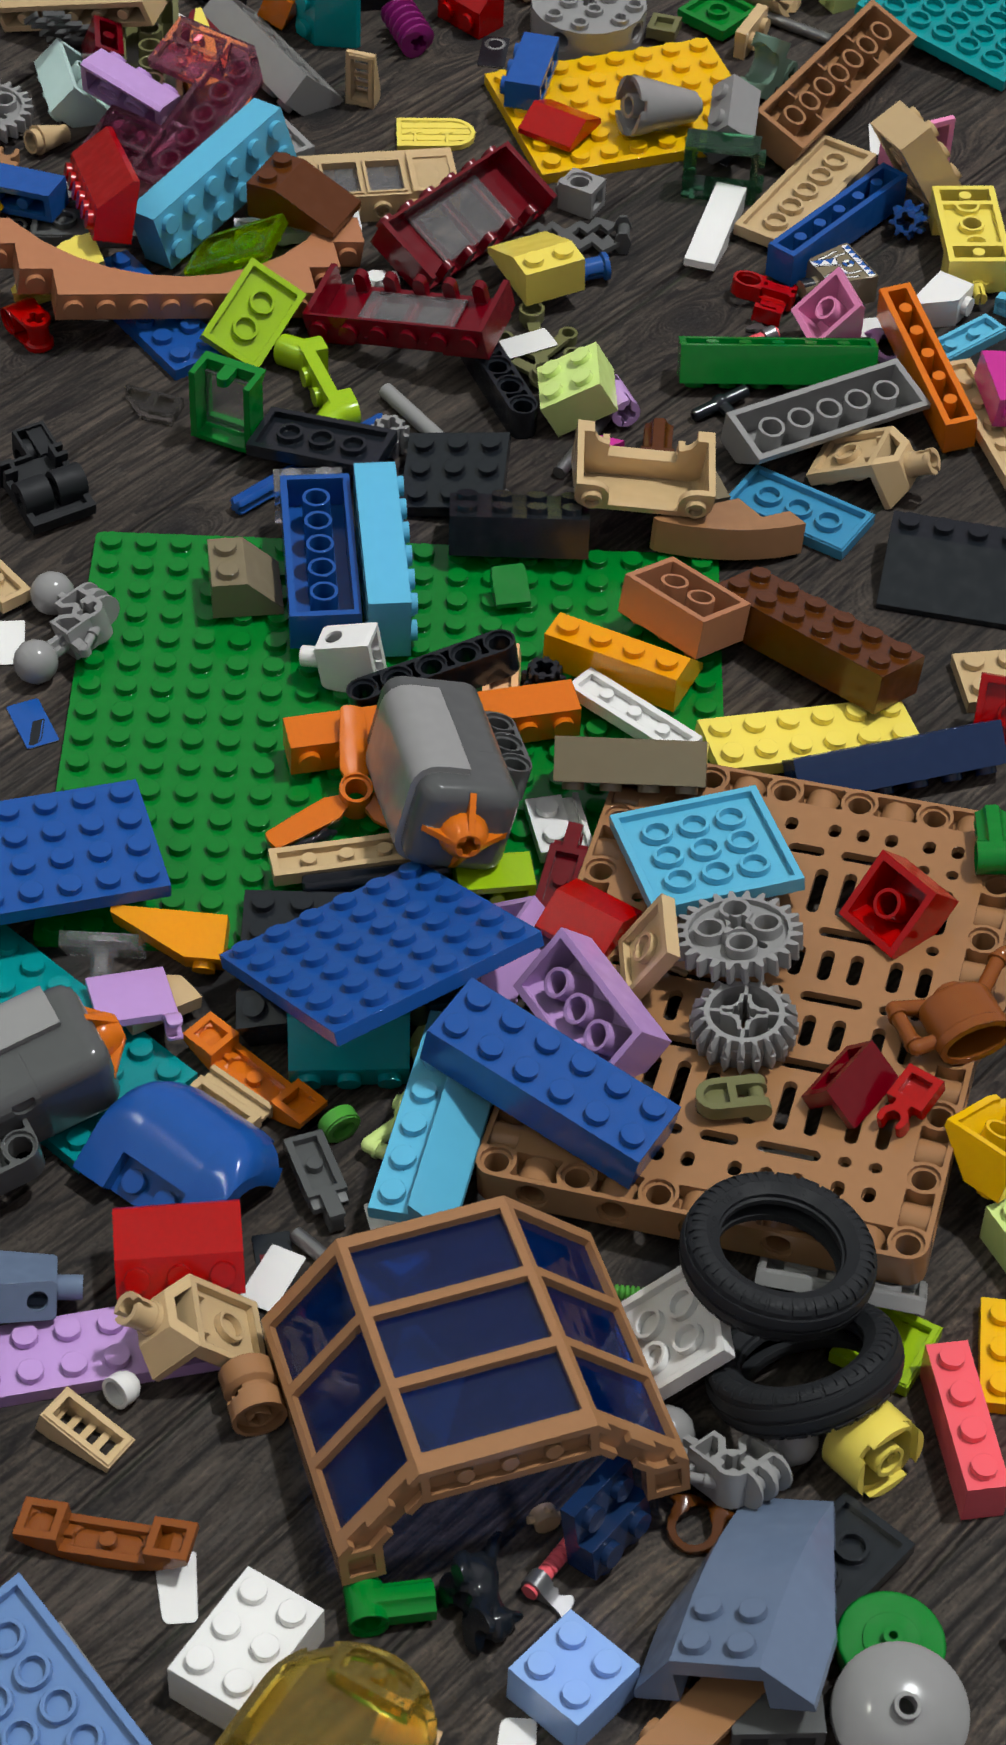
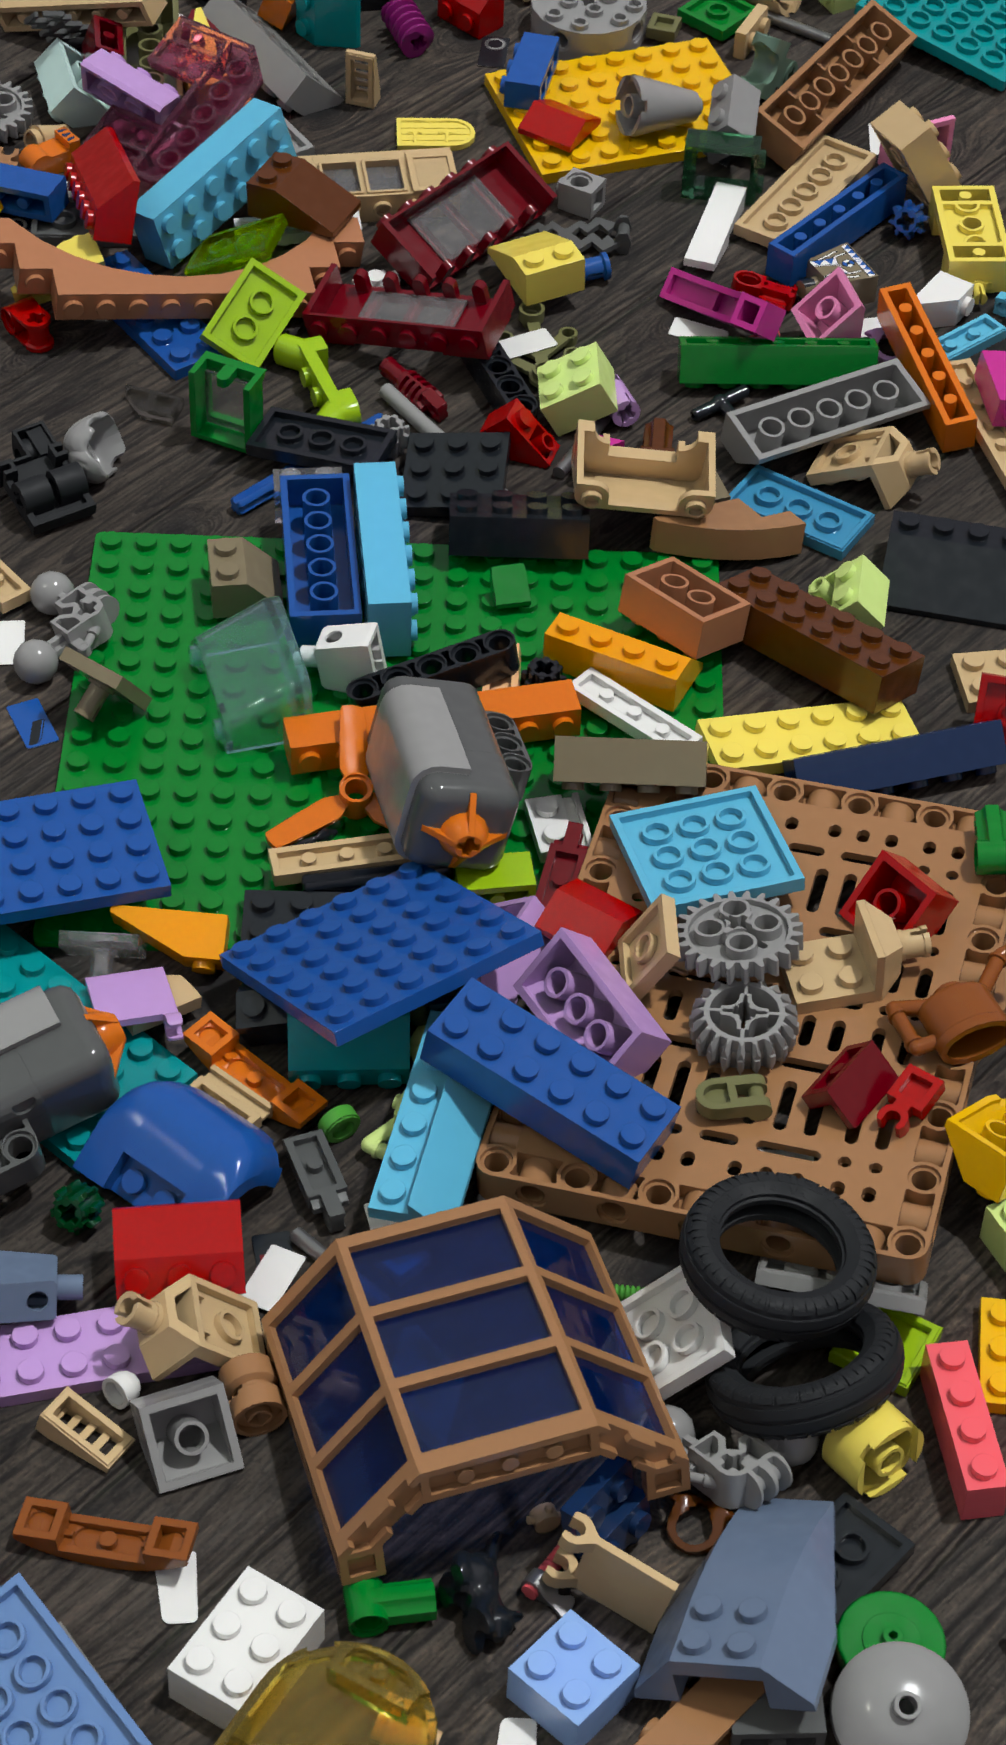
(51, 154): none -> orange leg
(77, 1207): none -> dark green gear
(95, 446): none -> light grey piece
(102, 683): none -> dark tan tile
(187, 1433): none -> light grey slope
(253, 675): none -> clear light blue windscreen
(415, 389): none -> dark red hinge
(529, 439): none -> red slope
(610, 1576): none -> tan flag
(686, 327): none -> white sticker
(723, 304): none -> dark pink arch
(855, 965): none -> tan plate
(856, 589): none -> yellowish green slope

